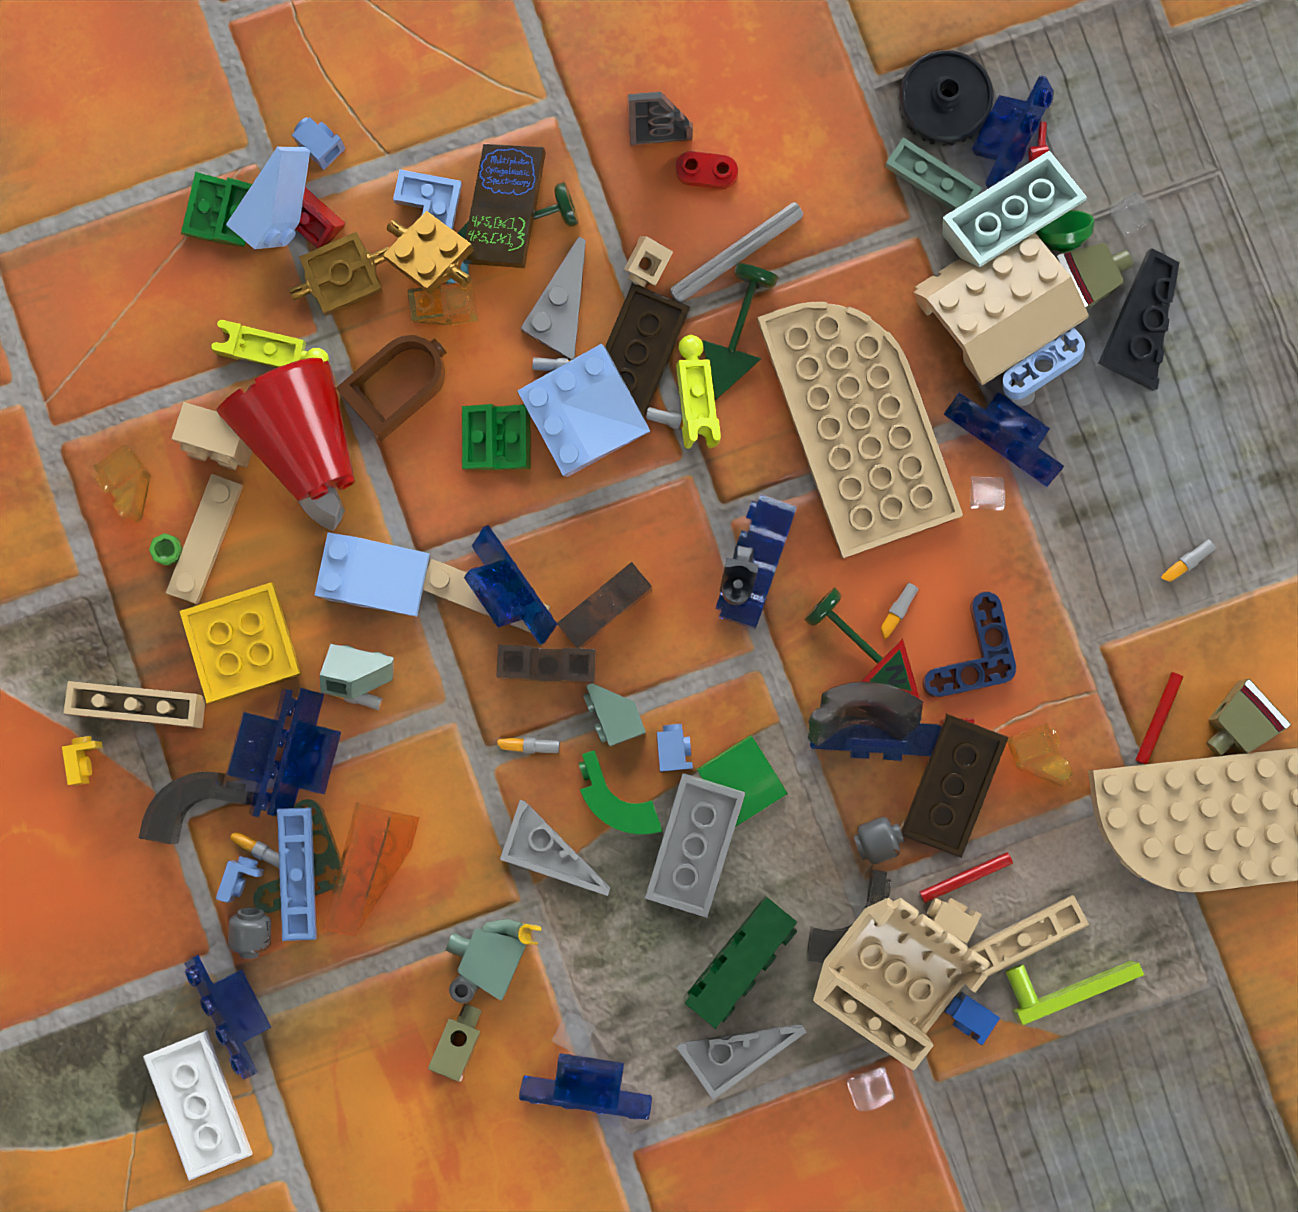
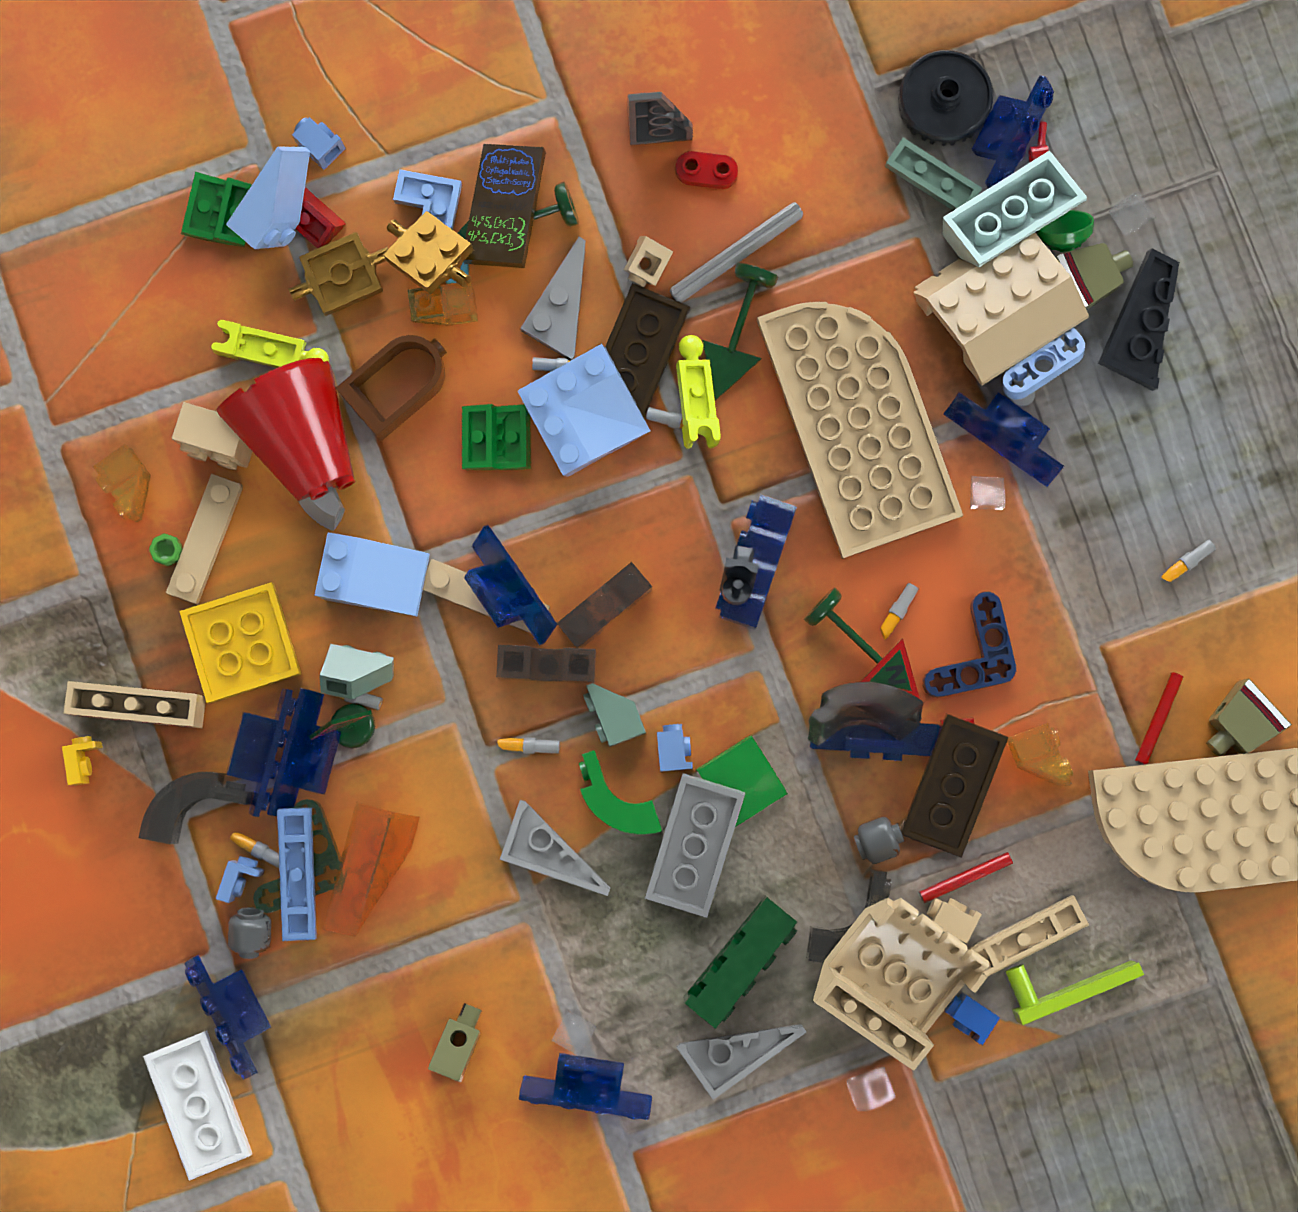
(355, 724): none -> dark green piece
(489, 957): sand green torso -> none

